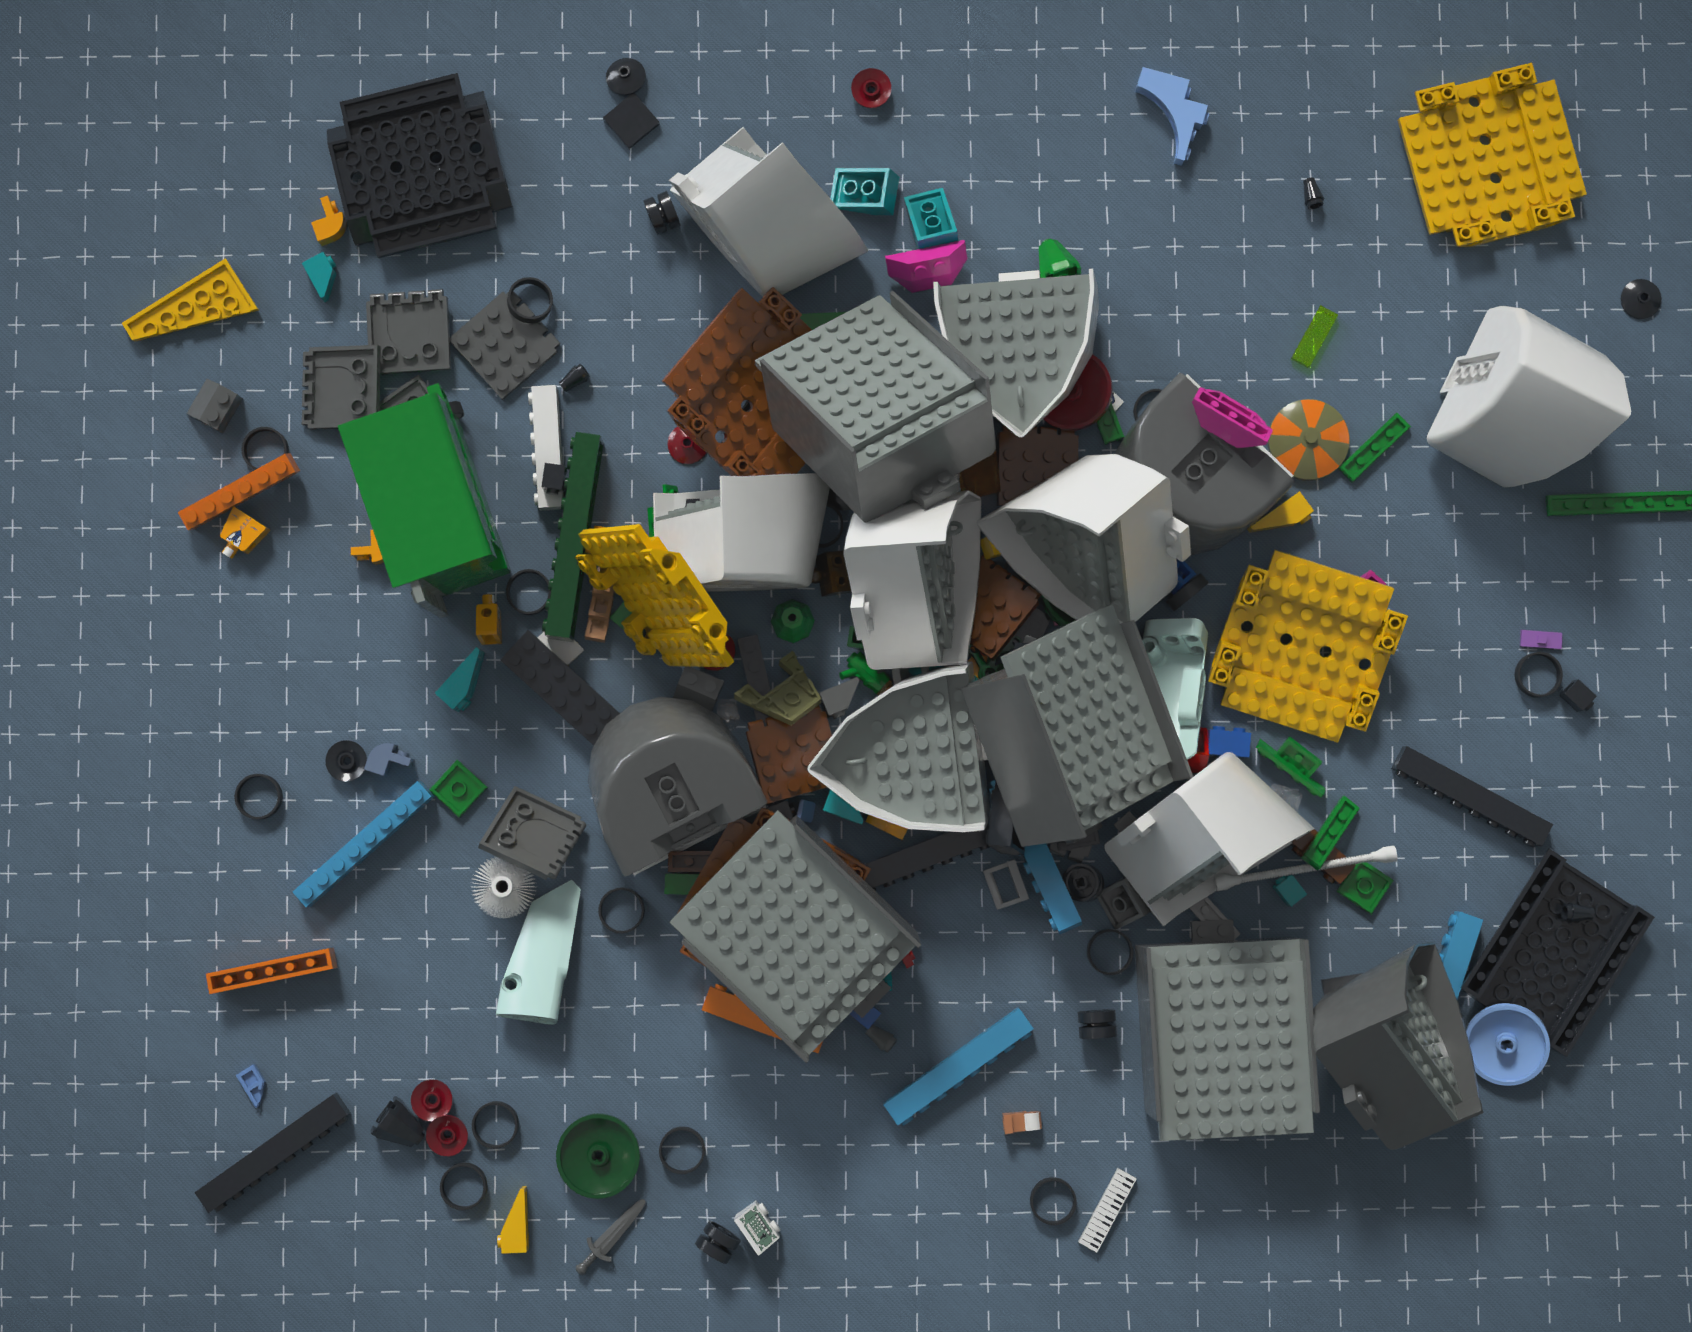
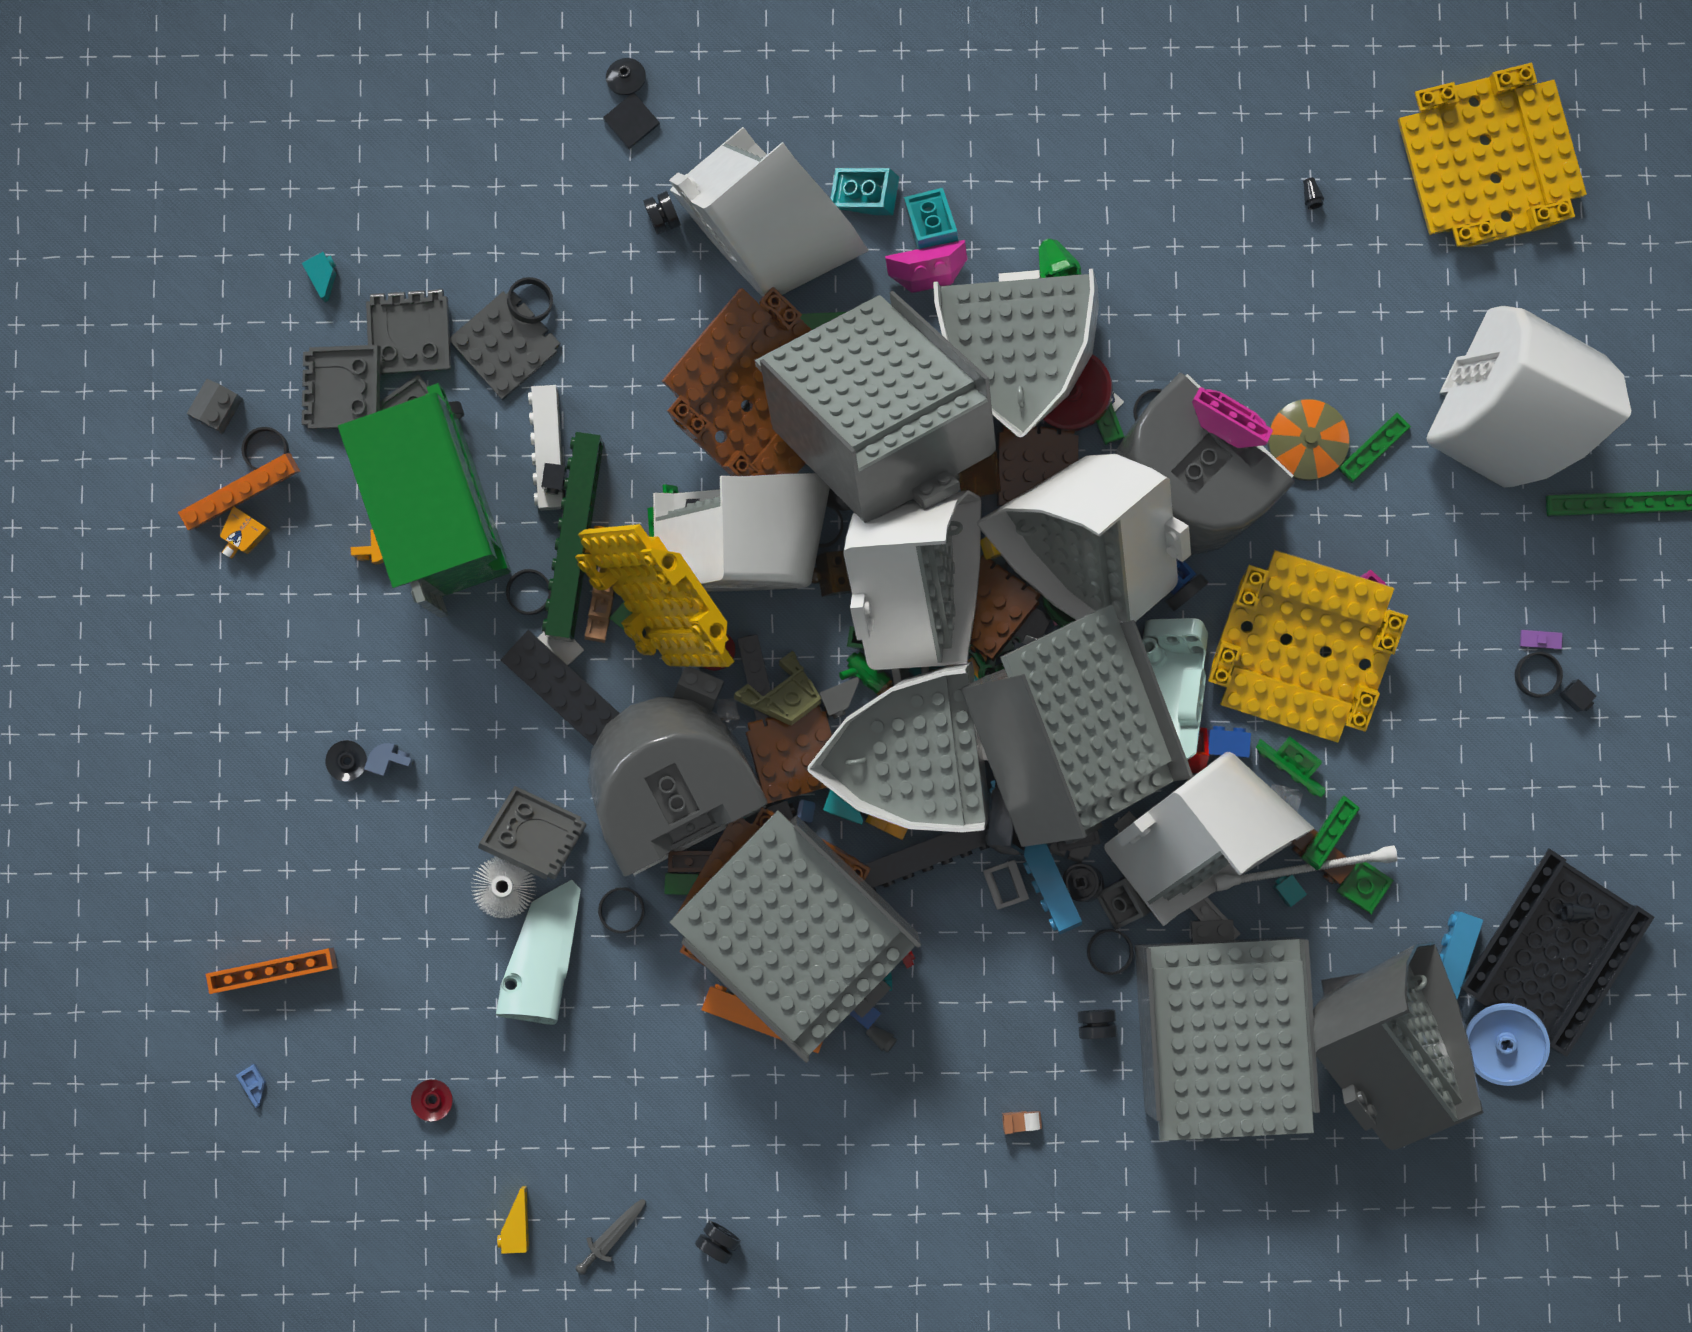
(202, 300): yellow wing -> none
(237, 796): black tyre -> none
(273, 1152): black brick -> none
(332, 226): light orange brick -> none
(363, 844): dark azure brick -> none
(398, 1124): black cone -> none
(426, 199): black slope -> none
(443, 1144): dark red dish -> none
(445, 1198): black tyre -> none
(458, 788): green tile -> none
(462, 682): teal slope -> none
(477, 1137): black tyre -> none
(488, 628): light orange torso -> none
(574, 377): black cone -> none
(592, 1175): dark green dish -> none
(682, 453): dark red dish -> none
(682, 1171): black tyre -> none
(757, 1227): slope -> none
(792, 630): green cone -> none
(868, 79): dark red dish -> none
(957, 1066): dark azure brick -> none
(1073, 1206): black tyre -> none
(1107, 1210): white tile -> none
(1171, 96): light blue arch -> none
(1287, 514): yellow slope -> none
(1314, 336): clear neon green tile -> none
(1471, 796): black brick -> none
(1632, 301): black dish -> none

